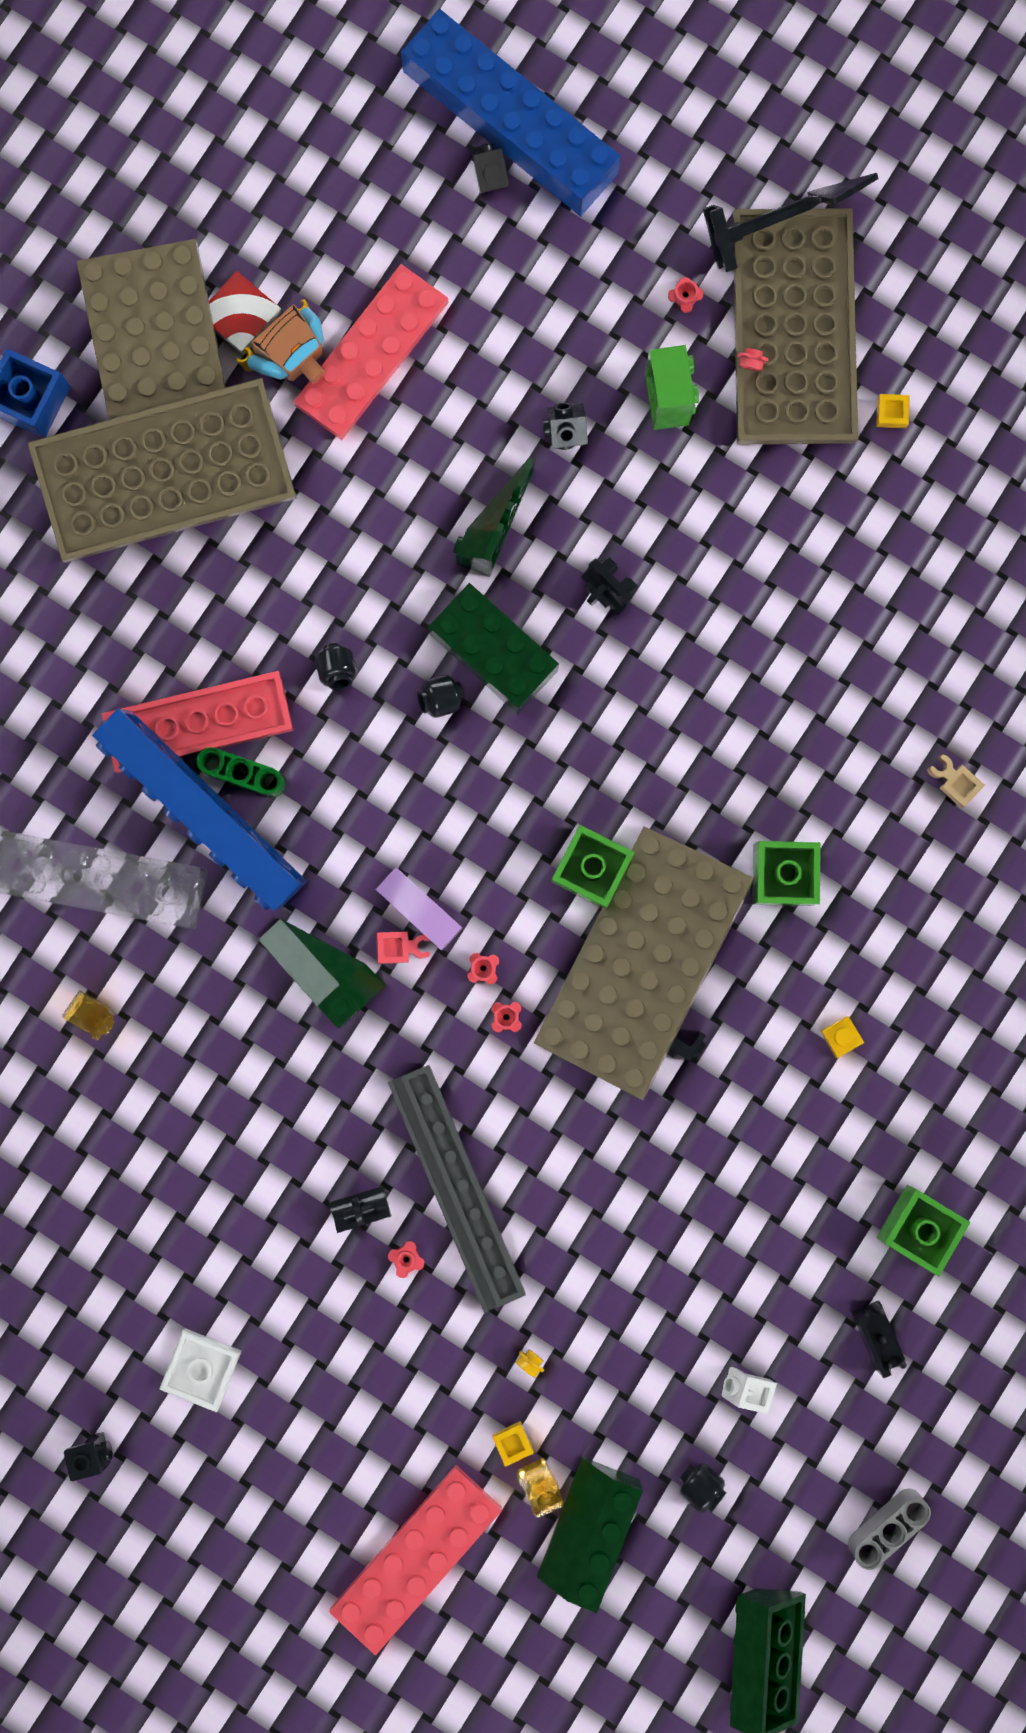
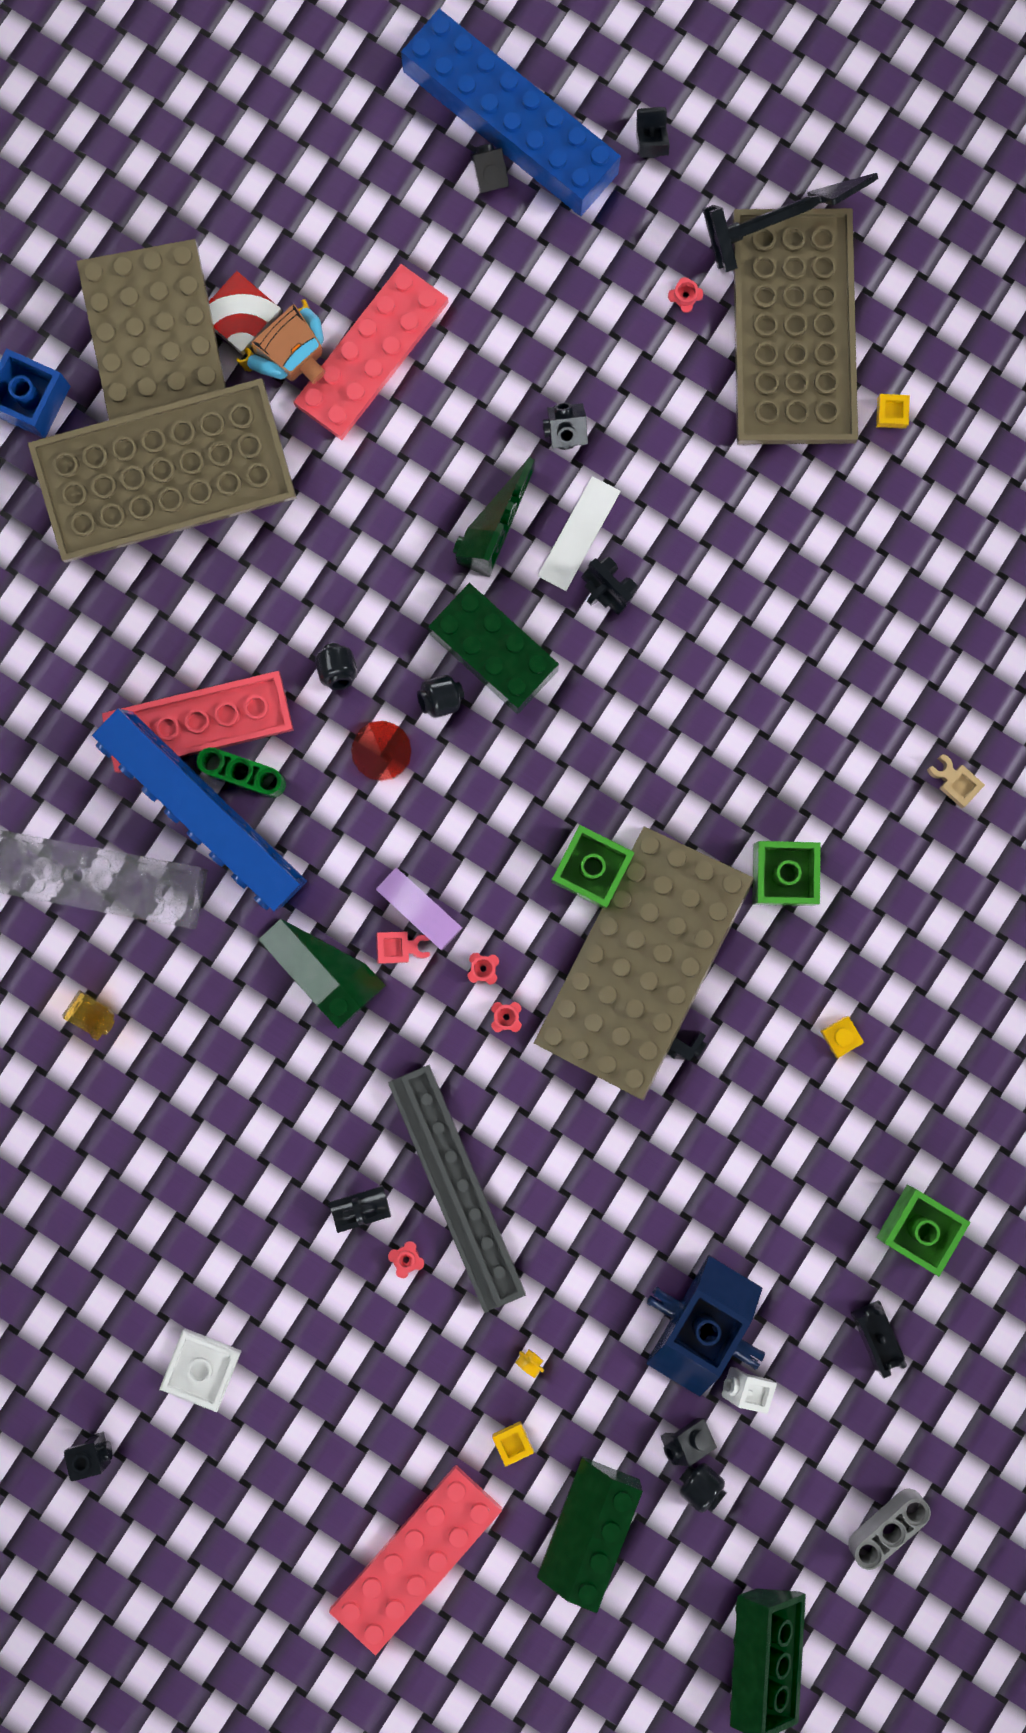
(381, 751): none -> clear red tile
(540, 1487): clear yellow bracket -> none
(579, 533): none -> white sticker
(652, 132): none -> black bracket
(670, 387): bright green brick -> none
(688, 1443): none -> black bracket
(716, 1298): none -> dark blue slope
(752, 359): coral plate -> none

